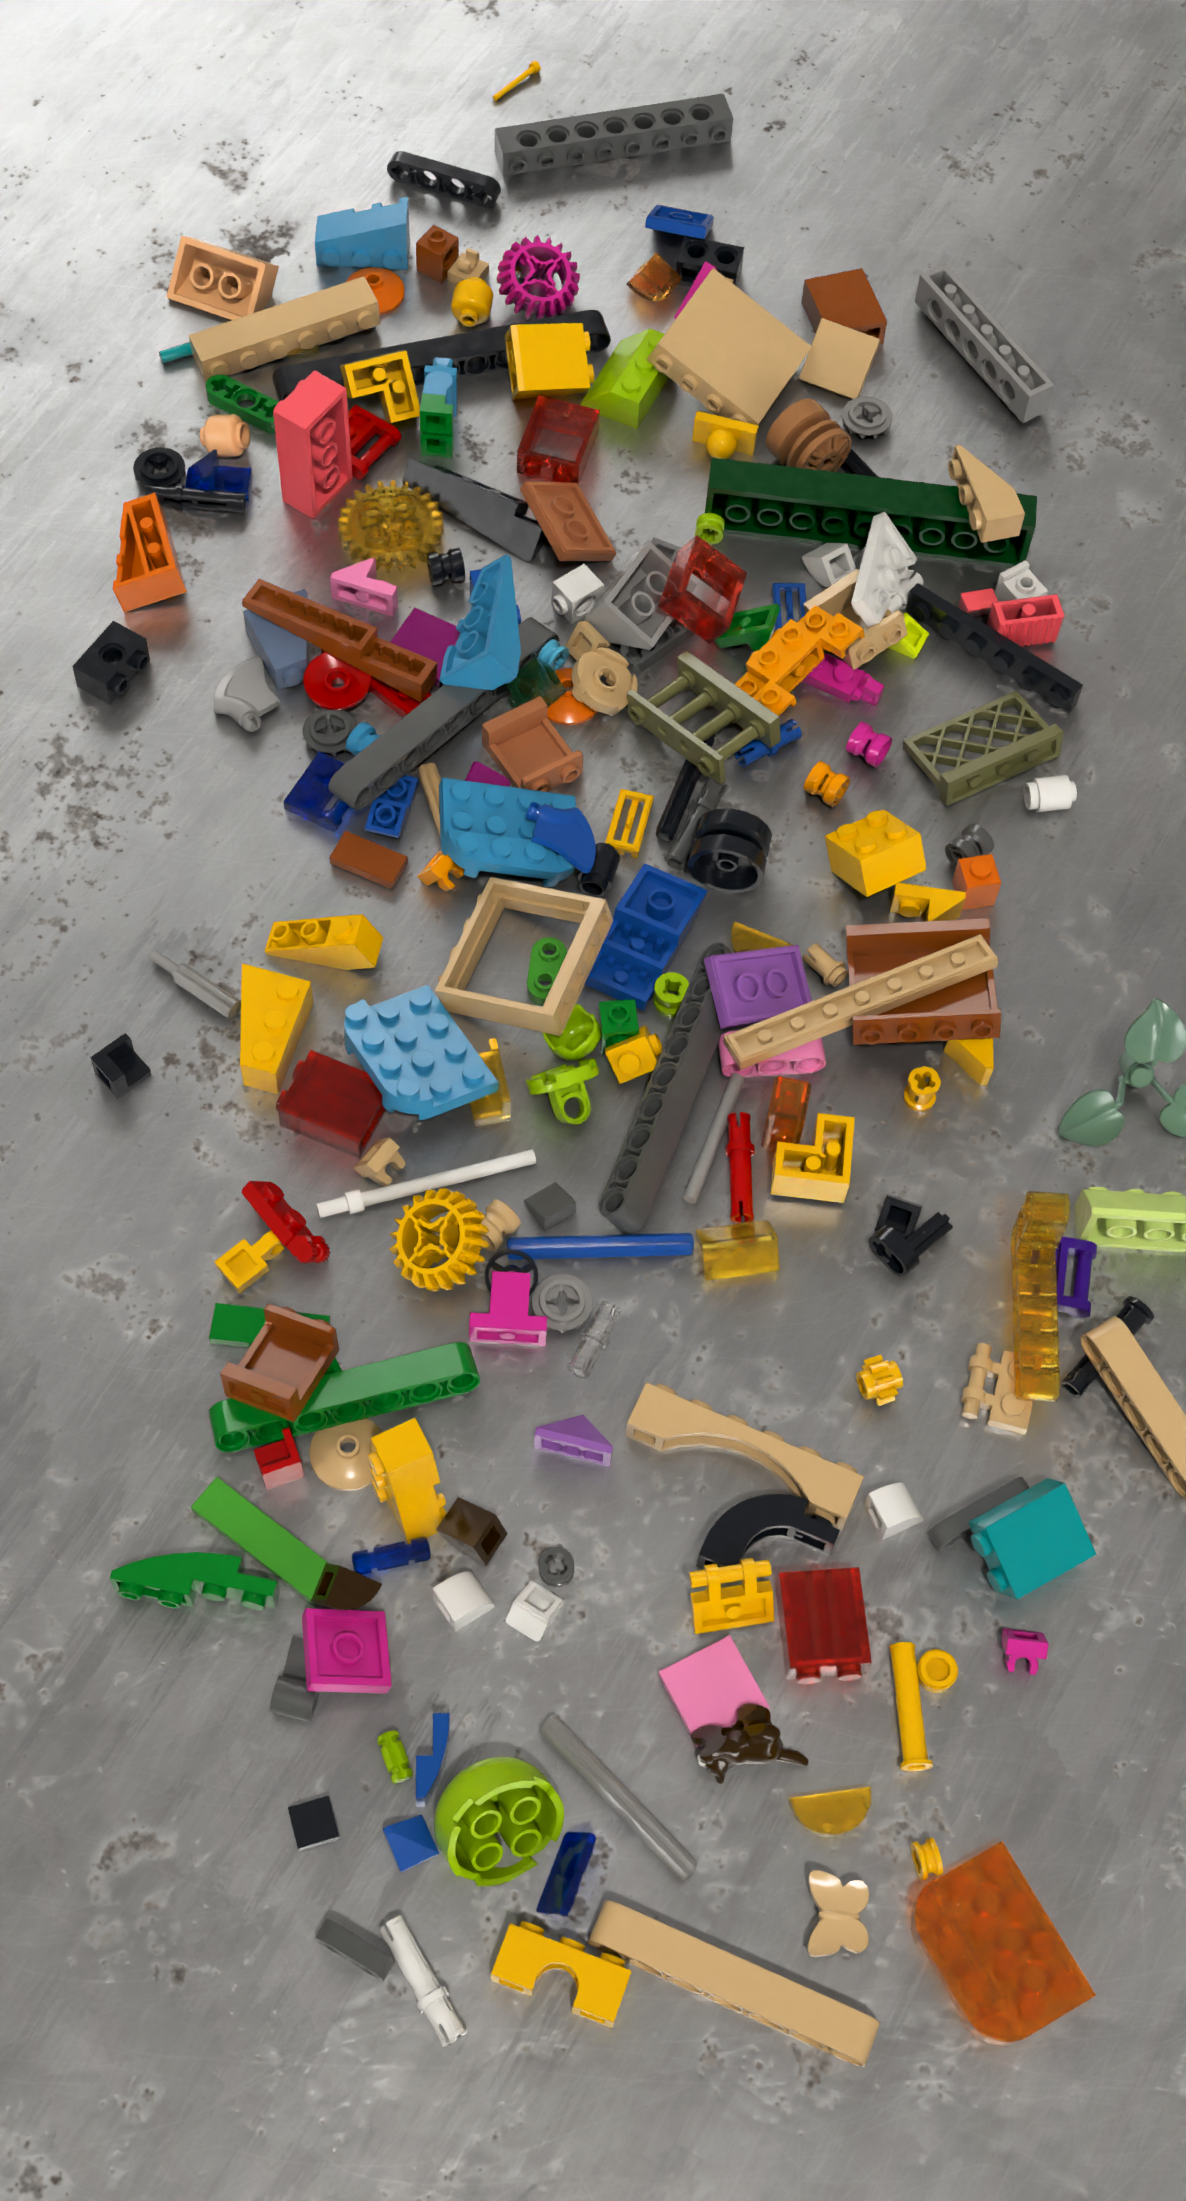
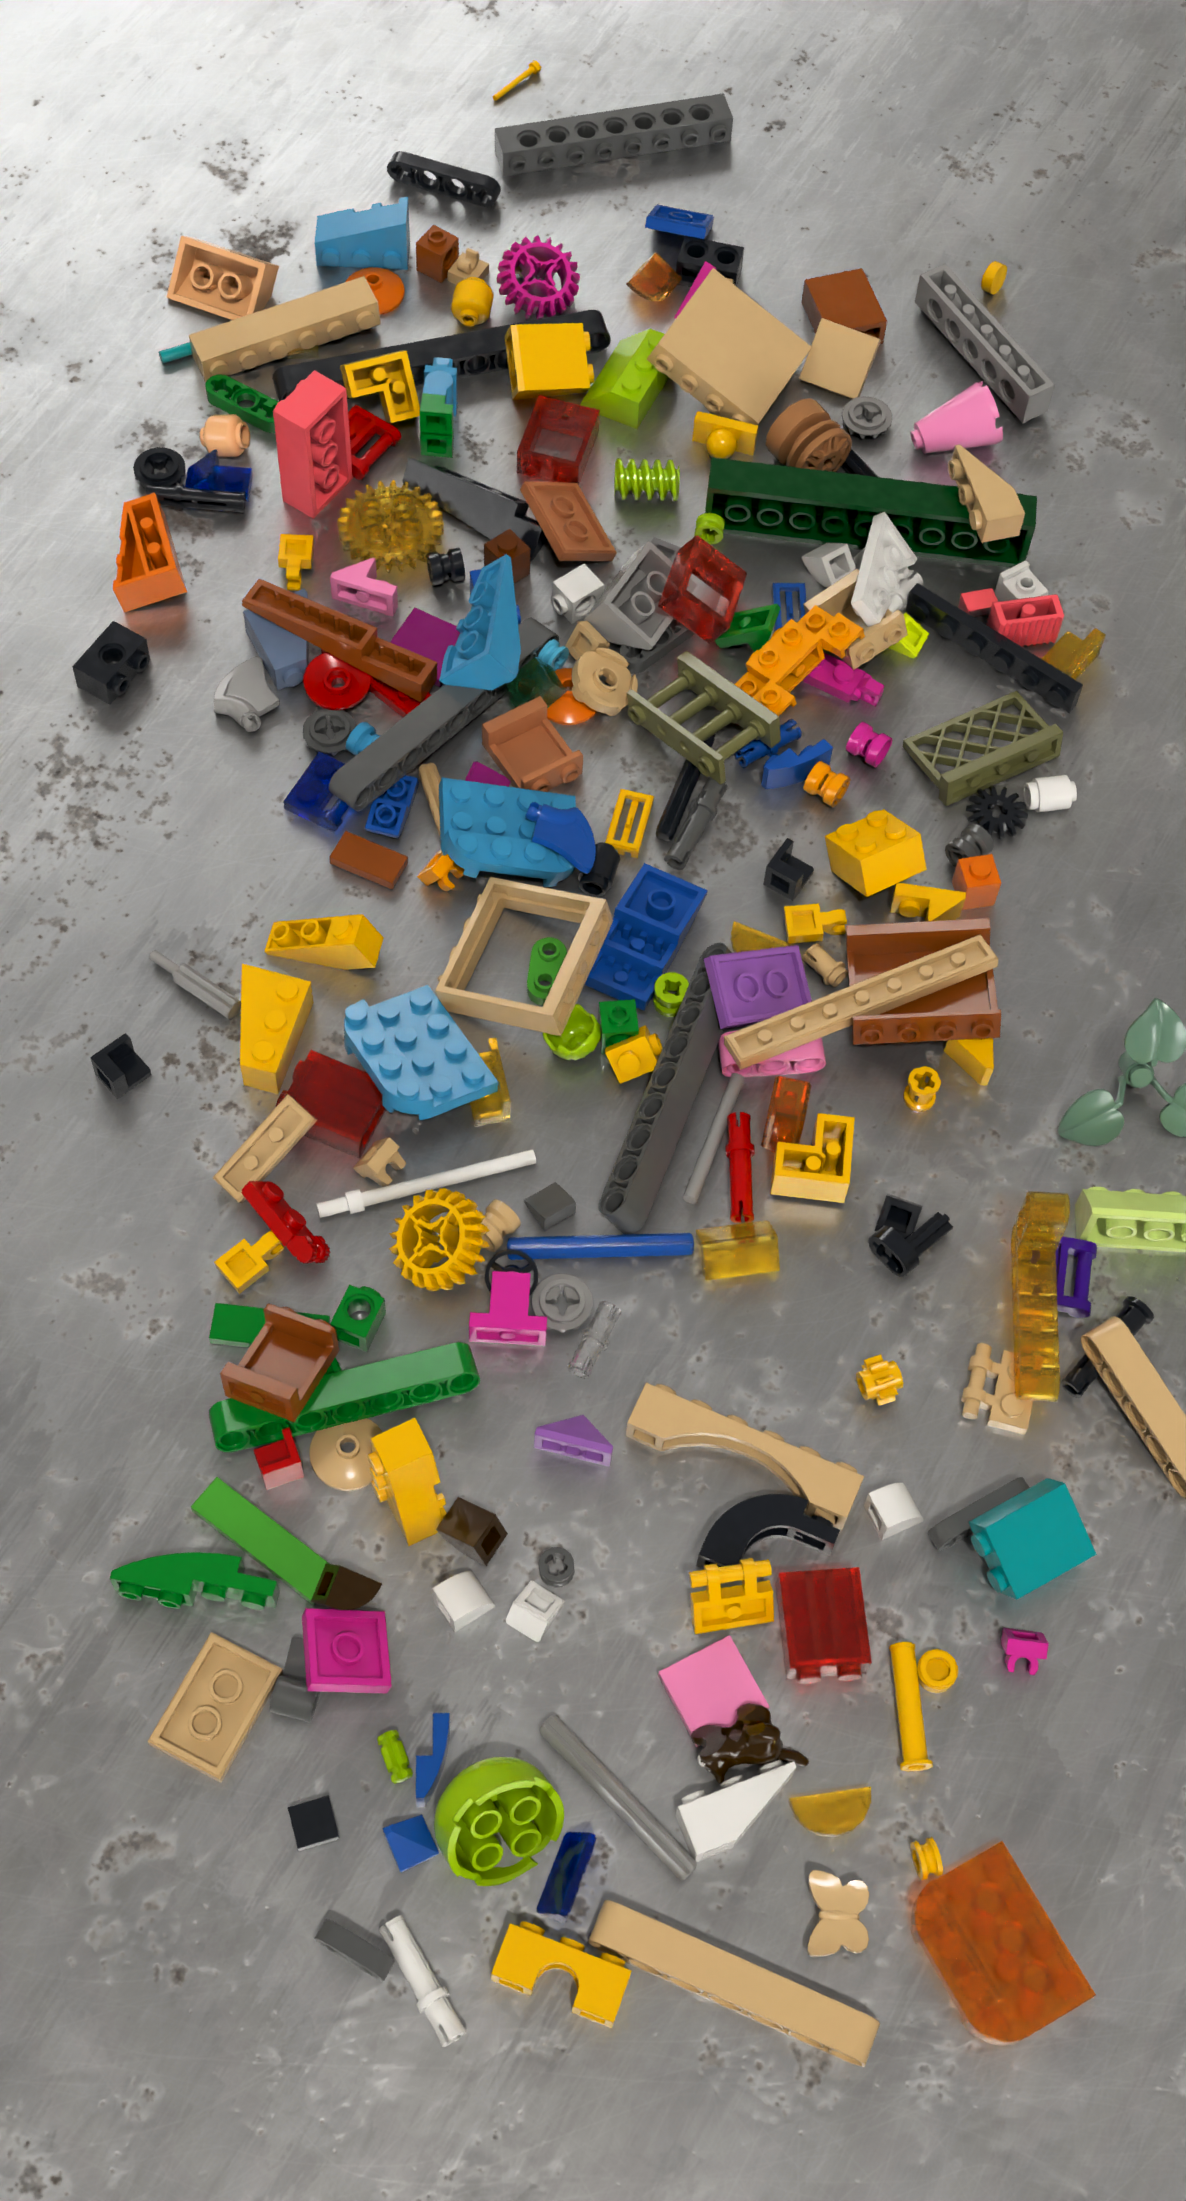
(215, 1707): none -> tan tile
(265, 1147): none -> tan tile
(294, 555): none -> yellow plate
(359, 1332): none -> green brick
(391, 1556): clear blue axle -> none
(513, 546): none -> reddish brown brick
(563, 1083): lime tile -> none
(646, 479): none -> lime piece
(721, 1818): none -> white slope
(730, 850): black wheel -> none
(787, 873): none -> black panel
(792, 768): none -> blue slope
(807, 923): none -> yellow plate
(961, 421): none -> bright pink cone
(994, 277): none -> yellow tile
(1004, 822): none -> black gear
(1073, 654): none -> clear yellow panel

